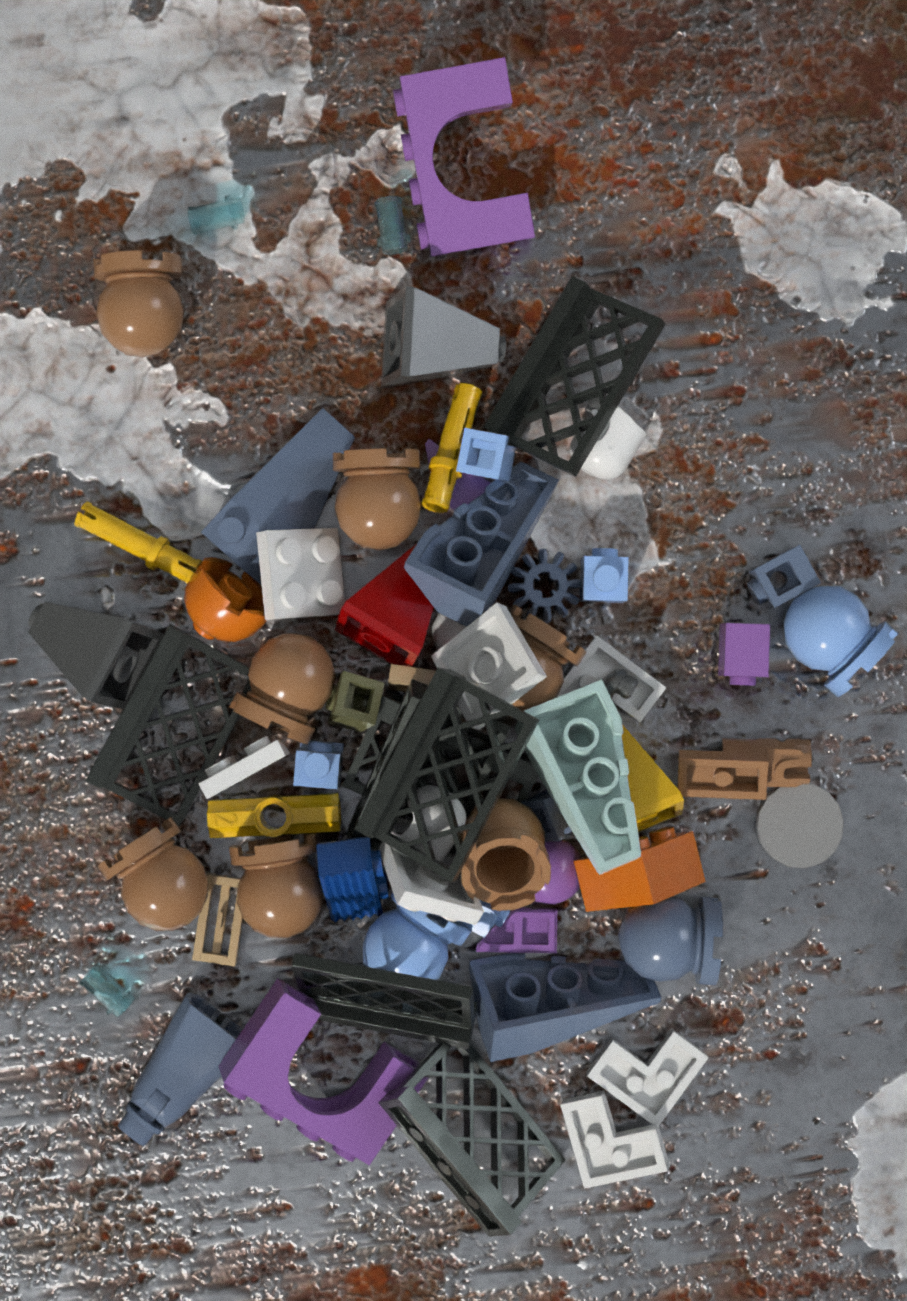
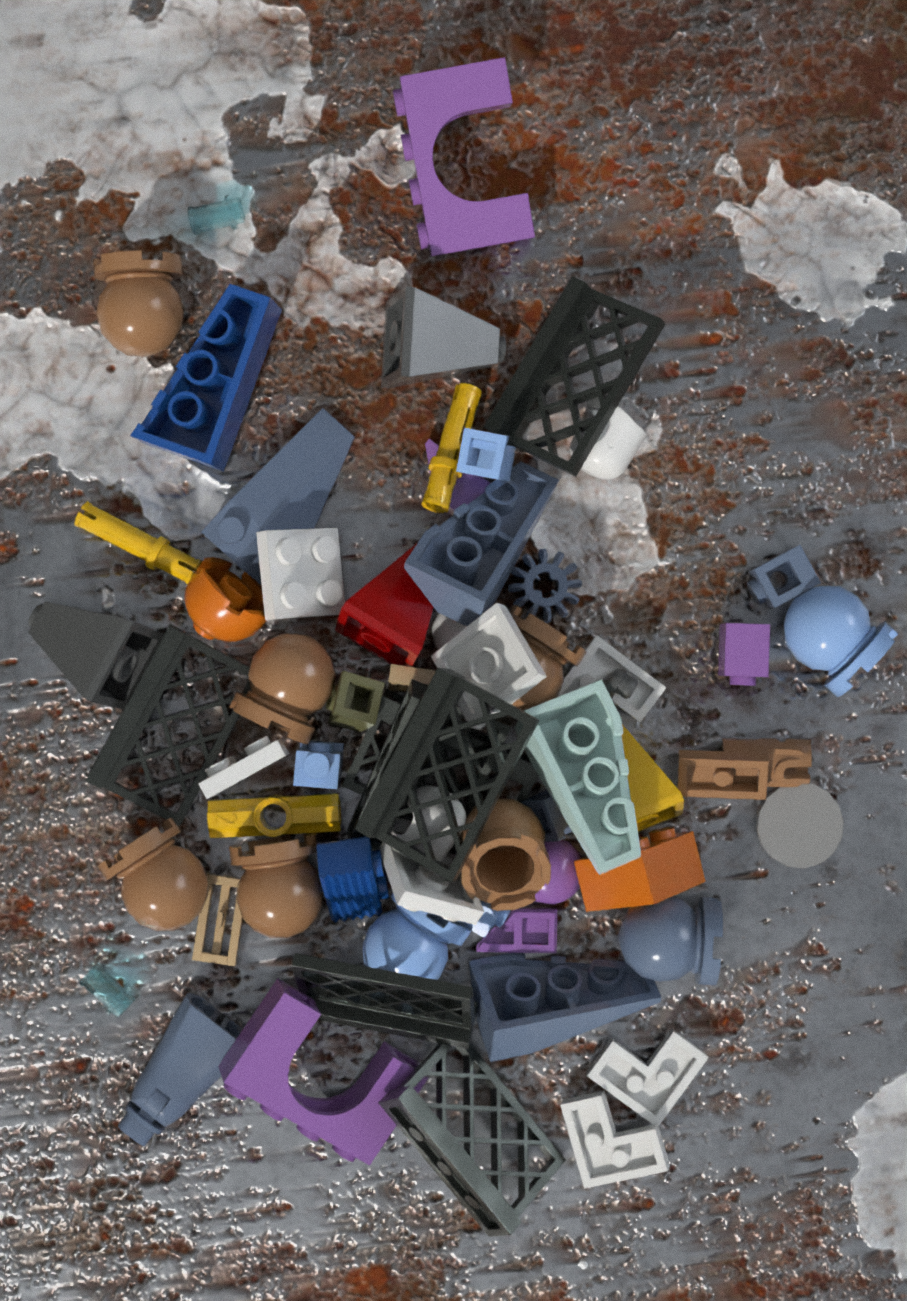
(214, 381): none -> blue wedge
(377, 499): medium nougat tile -> none
(391, 225): clear light blue pin -> none
(604, 577): light blue brick -> none

